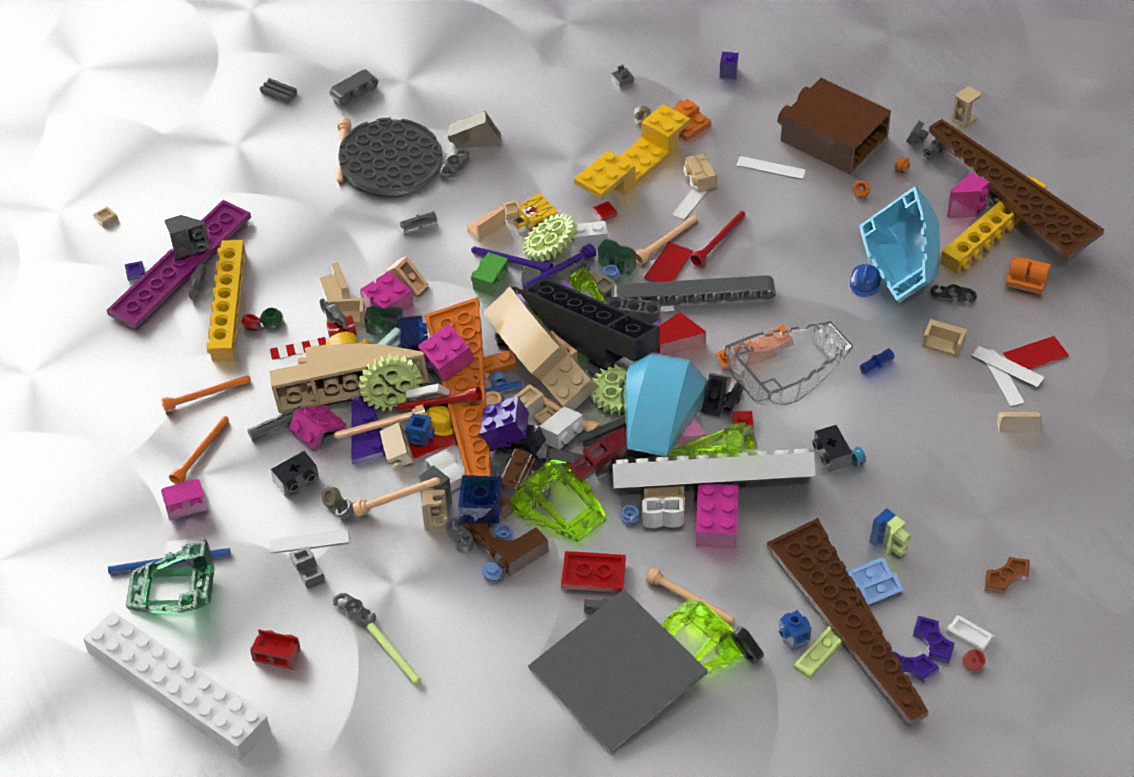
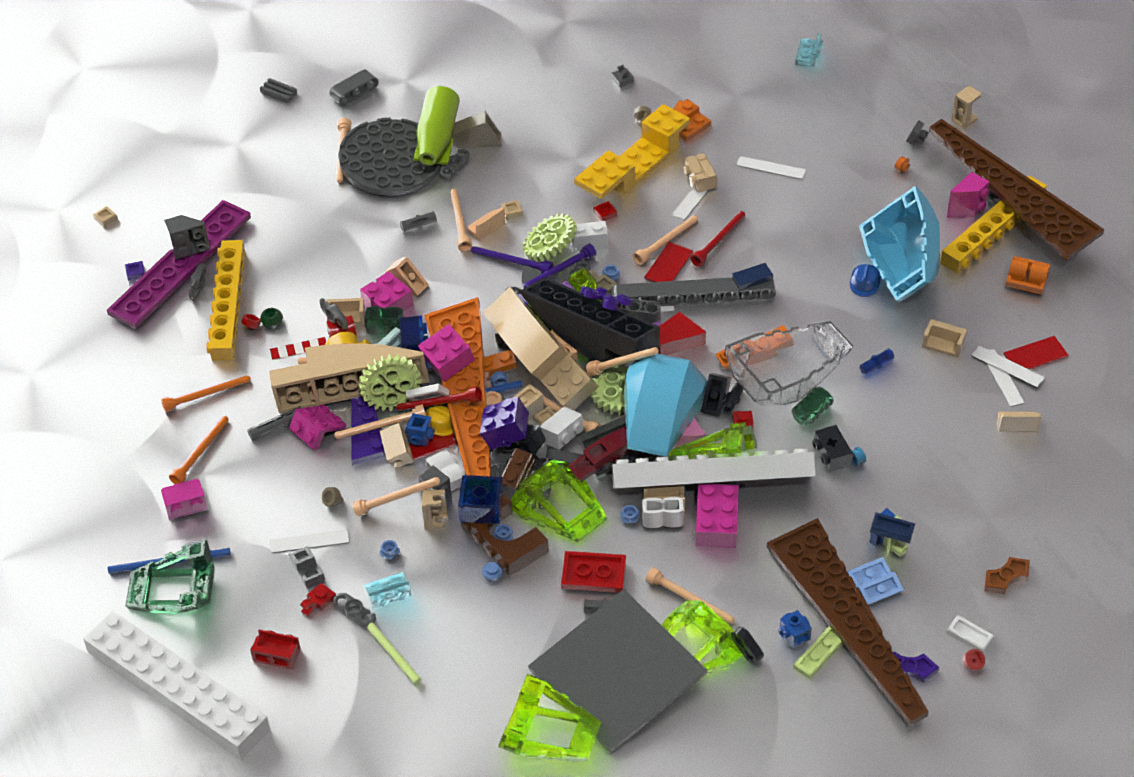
(294, 473): black brick -> none
(317, 598): none -> red plate
(335, 284): tan panel -> none
(344, 509): dark grey tile -> none
(388, 590): none -> clear light blue bracket
(389, 545): none -> medium blue plate
(436, 126): none -> lime piece
(456, 537): dark grey beam -> none
(464, 242): none -> light nougat piece
(489, 273): bright green brick -> none
(523, 714): none -> clear neon green windscreen
(533, 212): yellow torso -> none
(596, 367): none -> light nougat piece
(609, 301): none -> dark purple plant
(621, 256): clear green brick -> none
(729, 65): dark purple brick -> none
(752, 276): none -> dark blue tile
(809, 52): none -> clear light blue bracket
(812, 406): none -> clear green piece
(834, 125): reddish brown brick -> none
(866, 189): orange plate -> none
(892, 527): none -> dark blue tile
(933, 148): dark grey pin -> none
(938, 646): dark purple tile -> none
(944, 295): black piece -> none

